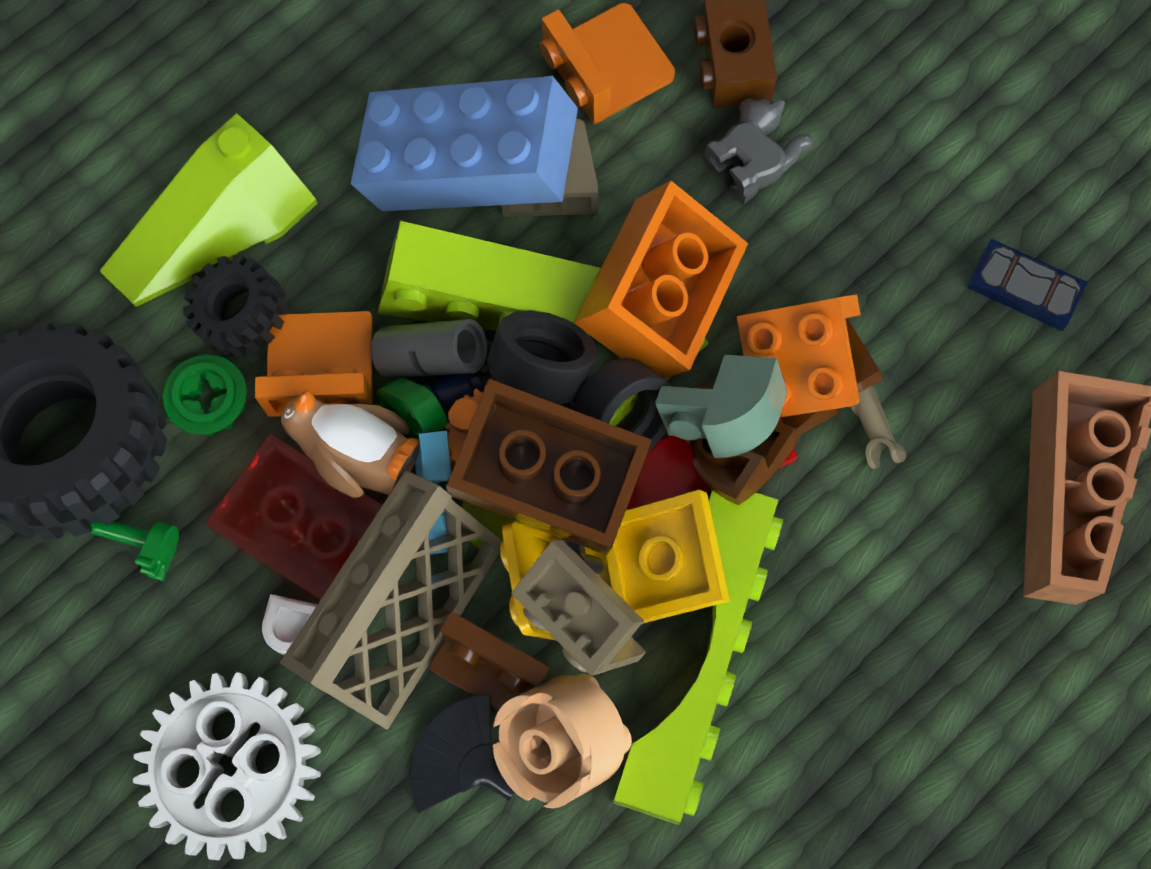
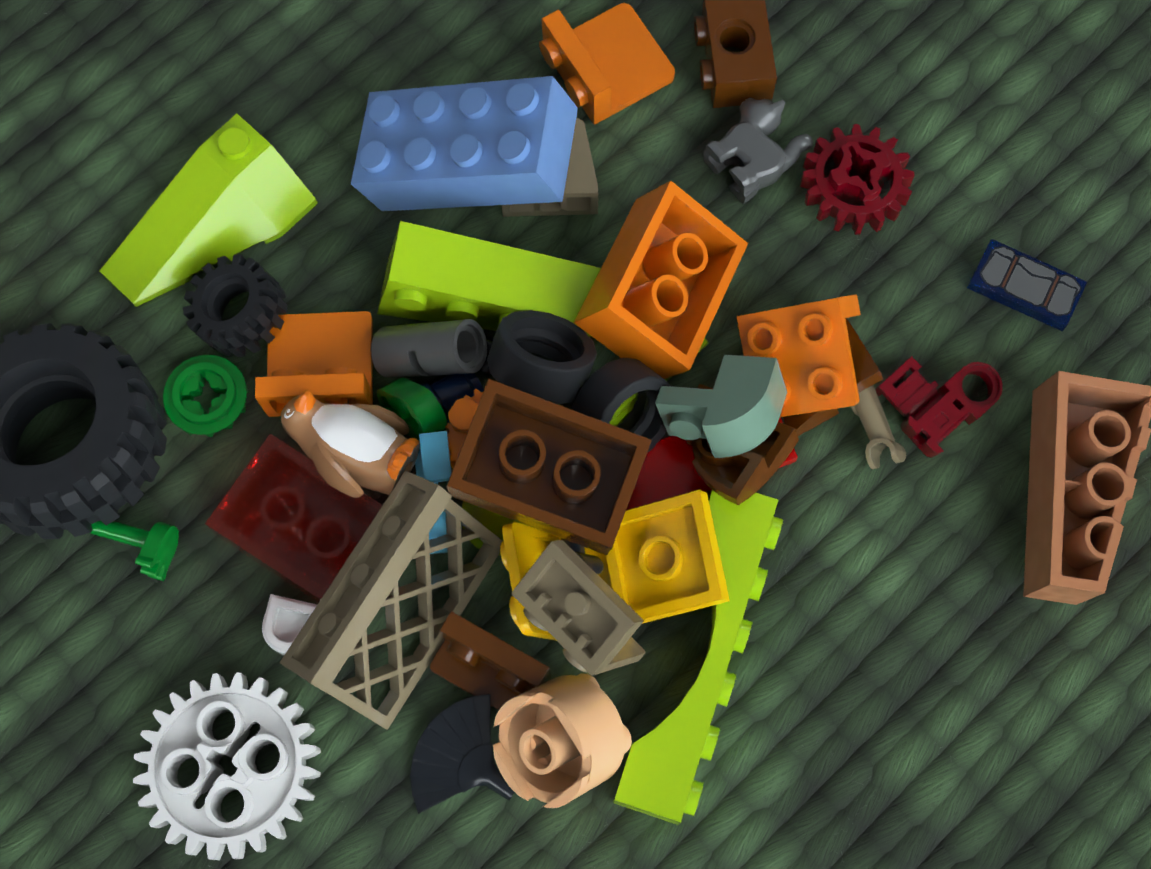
(857, 160): none -> dark red gear
(937, 410): none -> dark red piece

